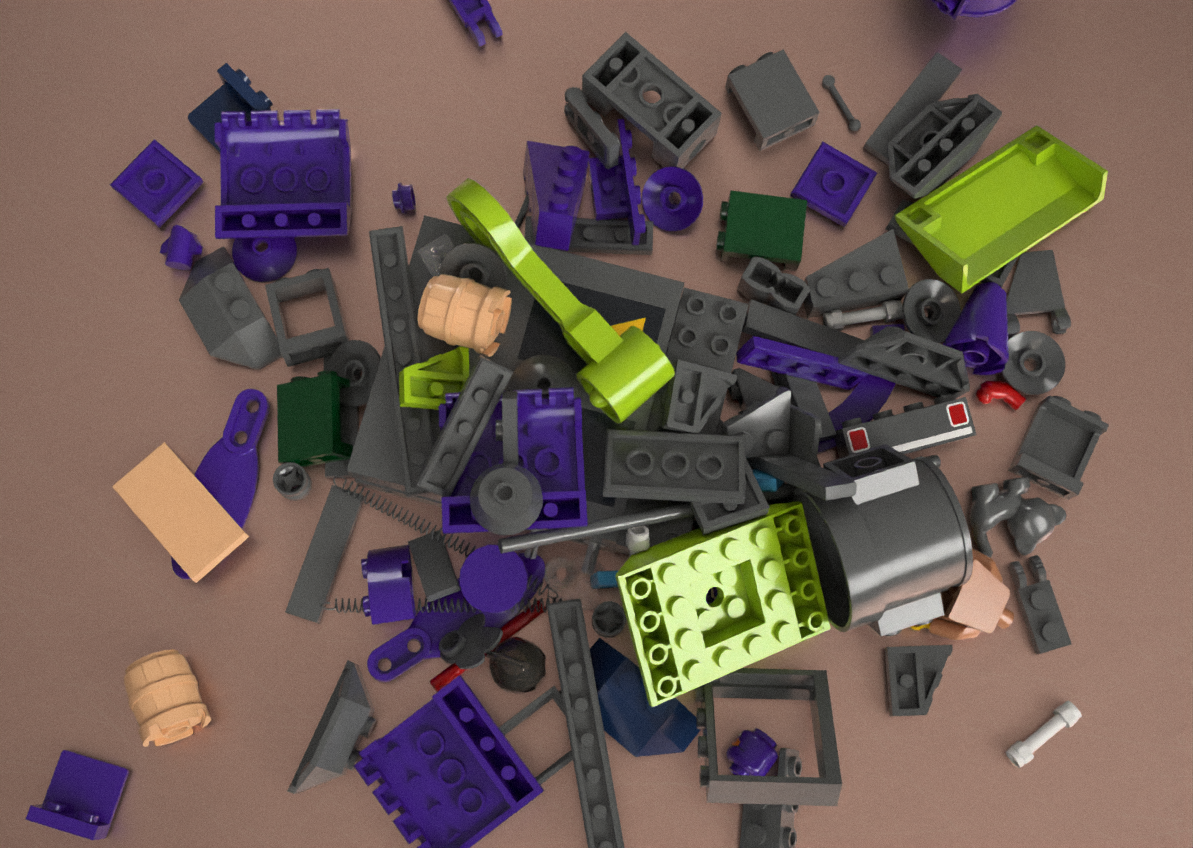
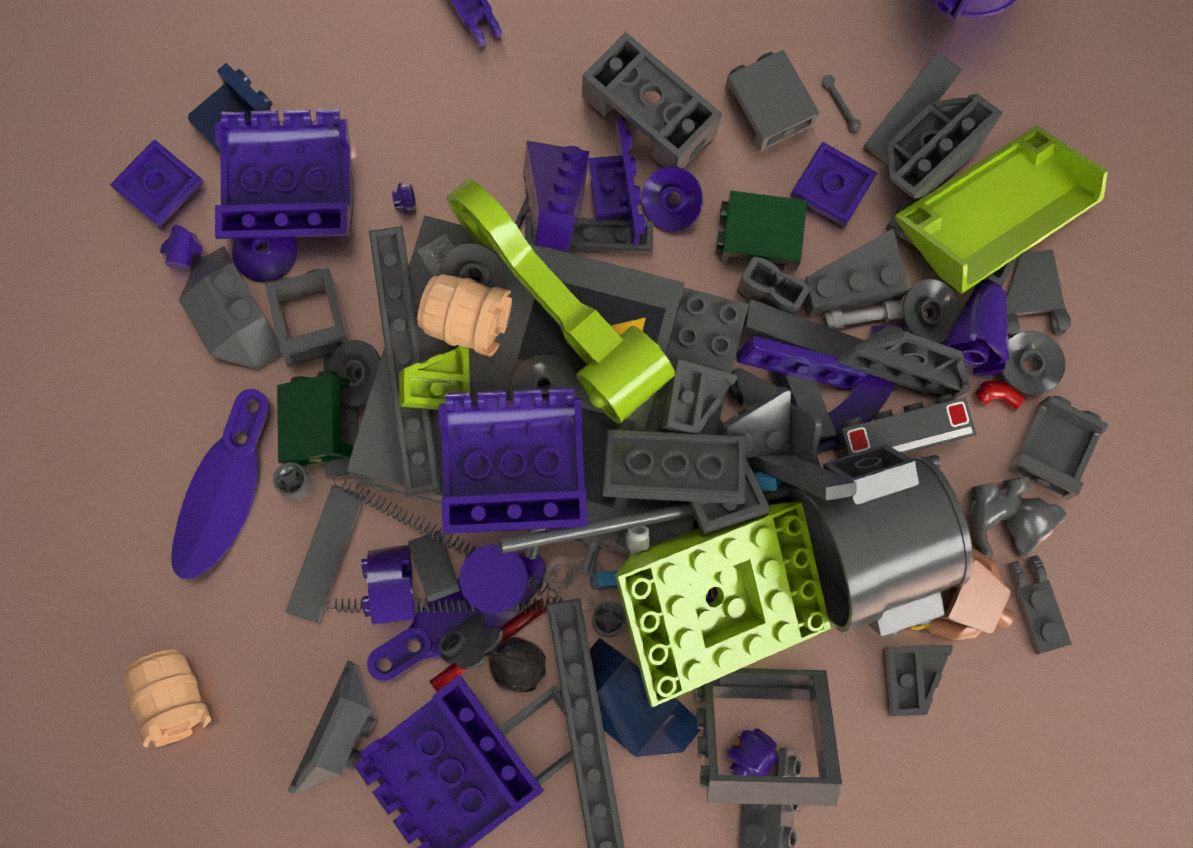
(81, 796): dark purple bracket -> none
(180, 512): light nougat piece -> none
(464, 427): dark grey tile -> none
(506, 499): dark grey cone -> none
(508, 427): dark grey plate -> none
(591, 127): dark grey hinge -> none
(1021, 752): white bar -> none

